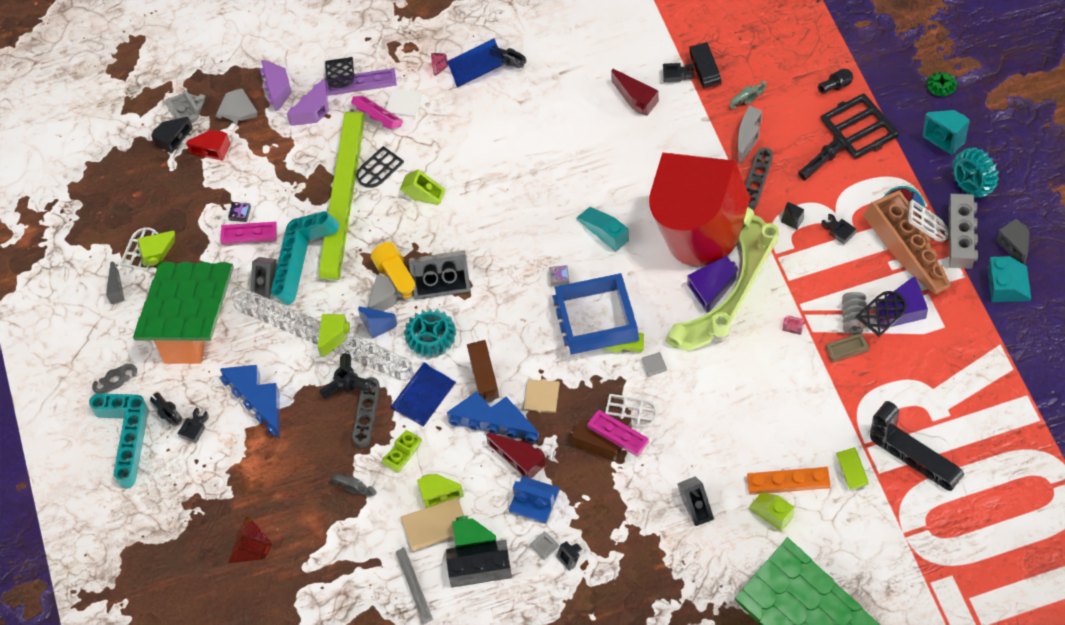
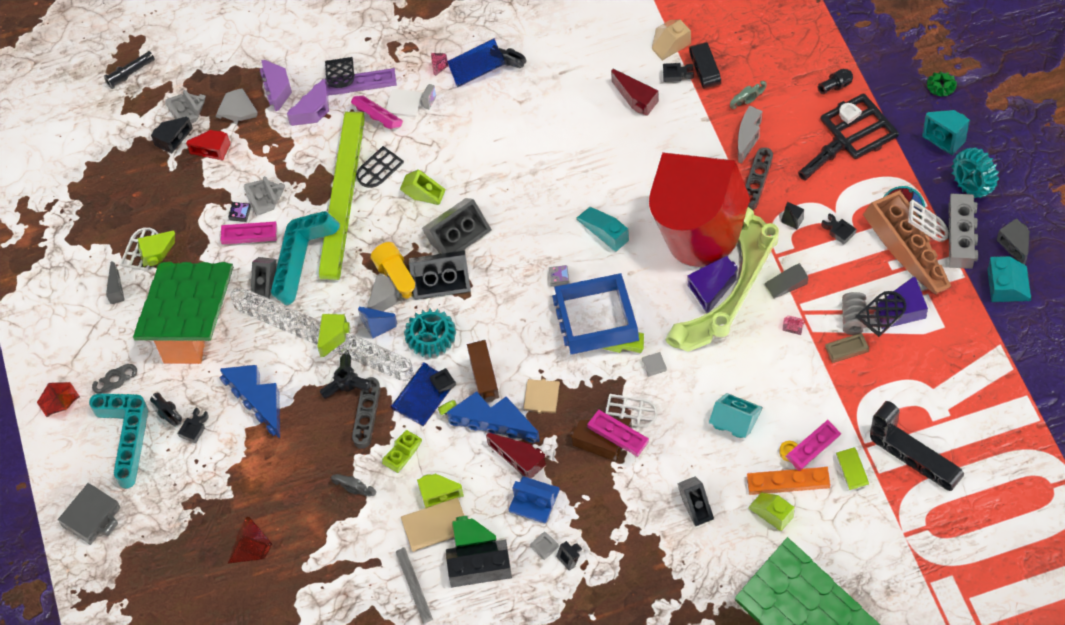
(57, 397): none -> clear red slope
(90, 514): none -> dark grey piece
(122, 73): none -> black pin
(263, 195): none -> light grey slope
(429, 96): none -> light grey tile
(442, 381): none -> black tile
(443, 409): none -> lime tile
(457, 227): none -> dark grey slope
(671, 38): none -> tan slope
(735, 415): none -> teal slope
(785, 448): none -> yellow tile
(787, 281): none -> dark grey slope
(813, 445): none -> dark pink plate
(849, 112): none -> white tile

